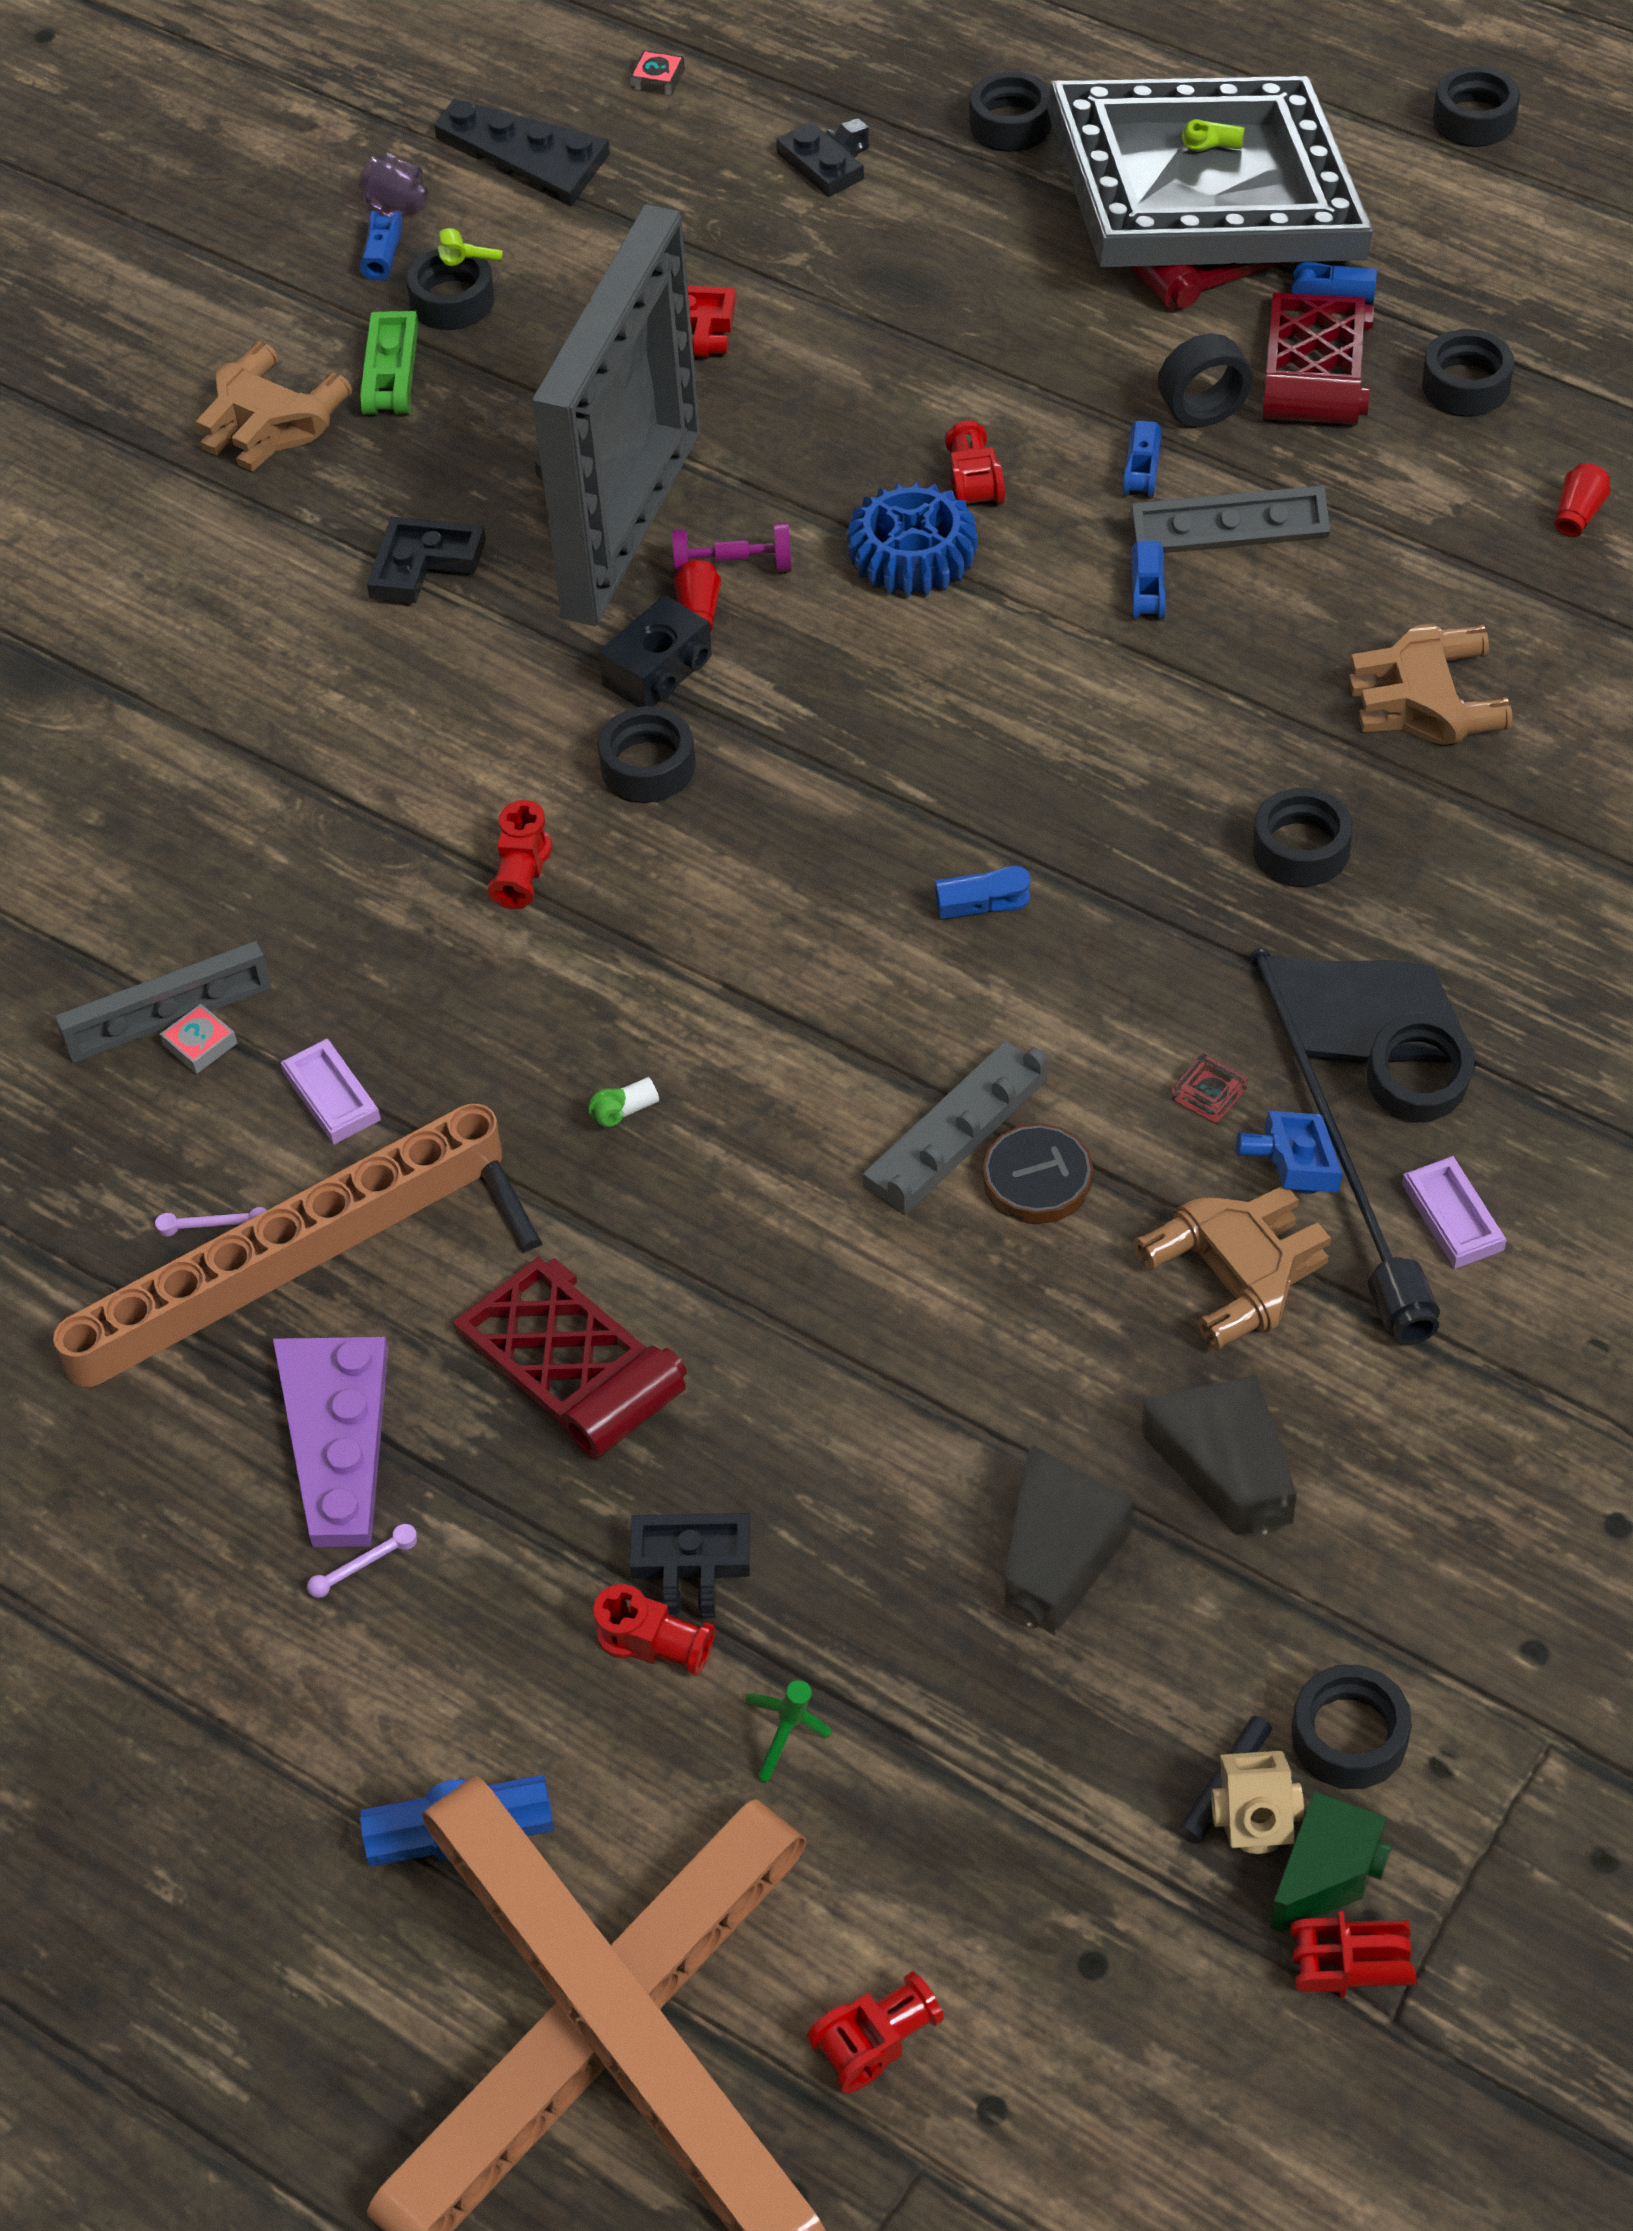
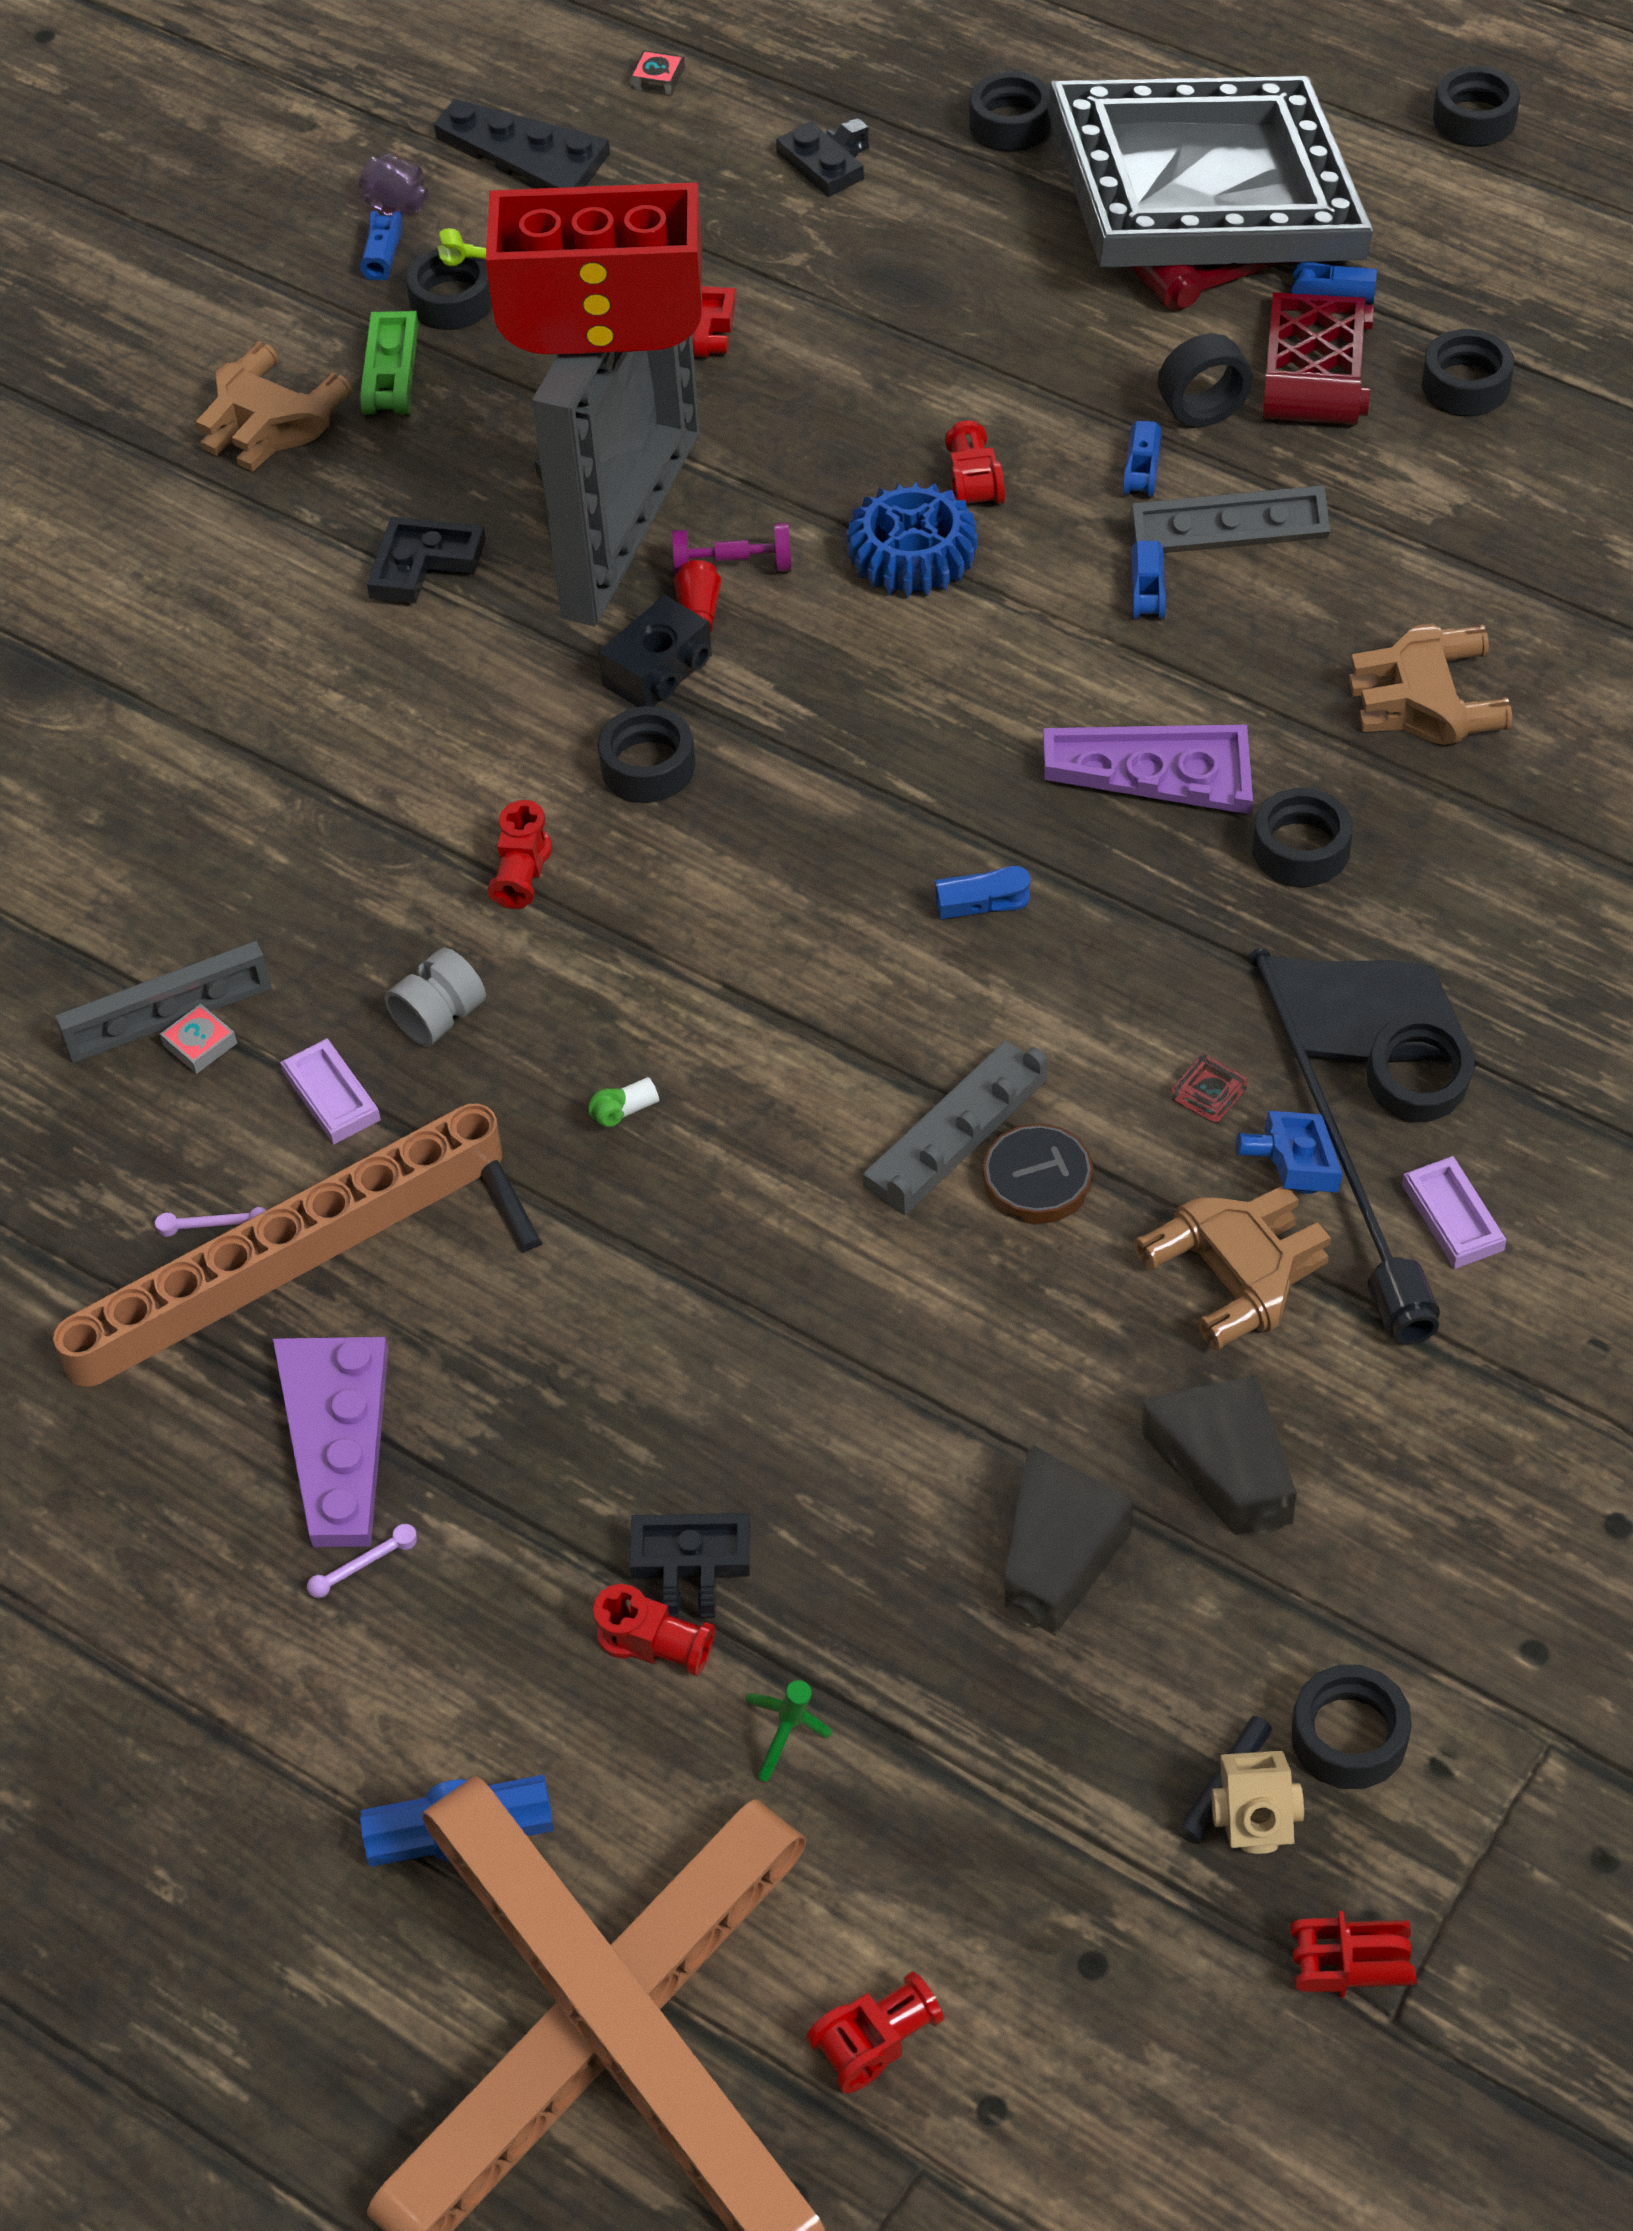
(427, 1002): none -> light grey wheel
(595, 267): none -> red brick
(619, 1393): dark red piece -> none
(1160, 762): none -> medium lavender wing
(1204, 135): lime arm -> none
(1330, 1861): dark green slope -> none
(1581, 497): red cone -> none

